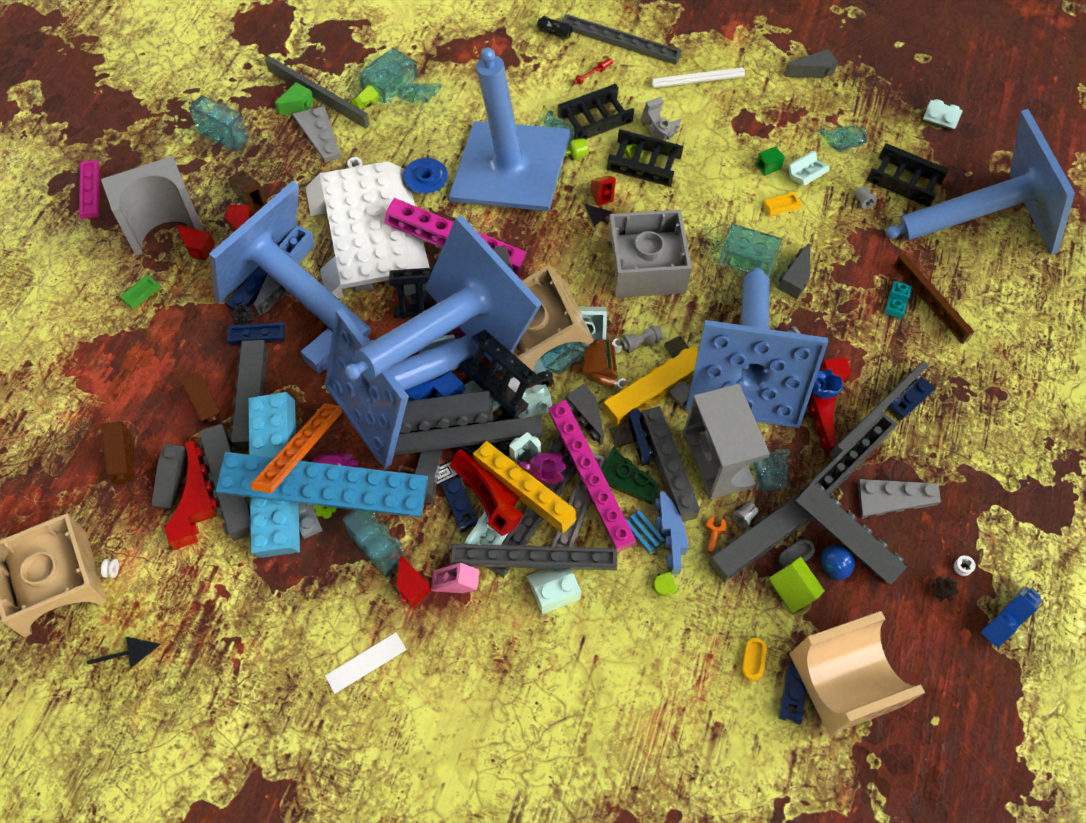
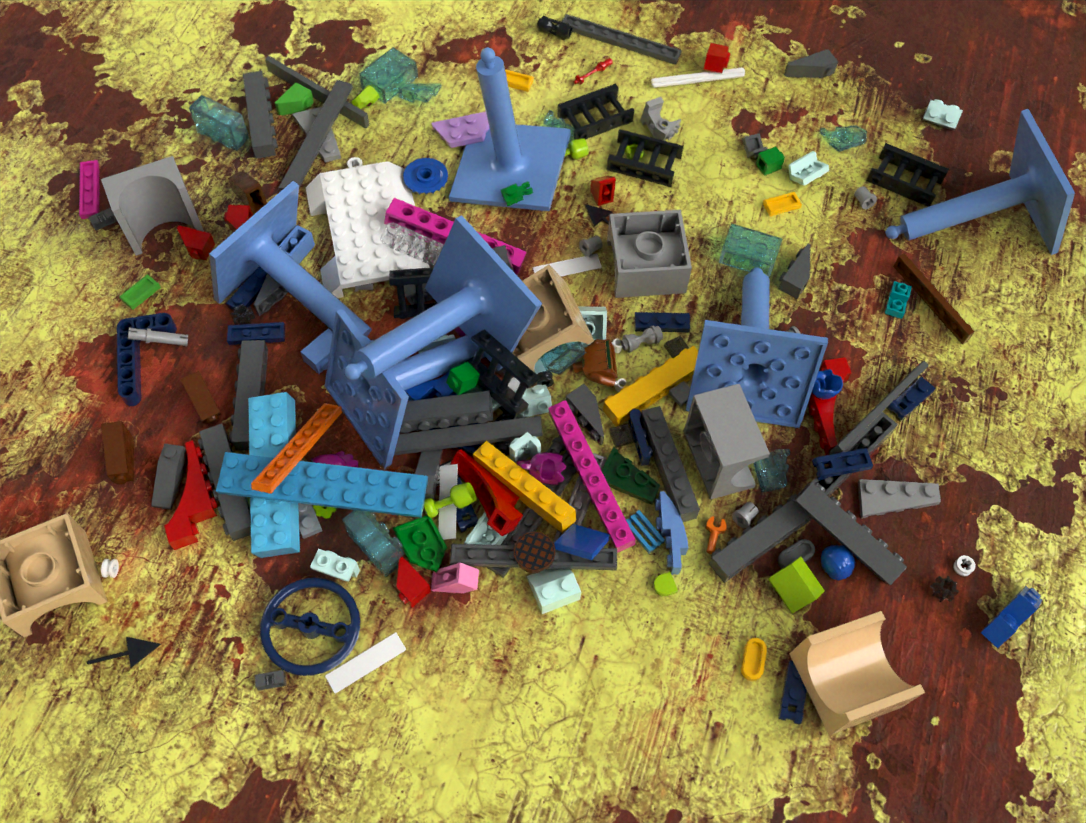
(102, 219): none -> dark grey piece
(129, 353): none -> dark blue beam
(156, 336): none -> light grey pin
(259, 114): none -> dark grey brick
(270, 680): none -> dark grey piece
(317, 134): none -> dark grey tile
(320, 628): none -> dark blue piece
(334, 565): none -> light aqua bracket
(411, 243): none -> clear beam
(422, 542): none -> green tile
(447, 514): none -> white sticker
(460, 496): none -> lime piece
(462, 378): none -> green brick
(463, 129): none -> lavender wing
(514, 194): none -> green plate
(519, 81): none -> yellow tile
(534, 552): none -> tile
(573, 265): none -> white sticker
(581, 541): none -> blue tile
(590, 245): none -> light grey bush
(666, 321): none -> dark blue plate
(717, 58): none -> red brick
(753, 145): none -> dark grey bracket
(842, 463): none -> dark blue plate

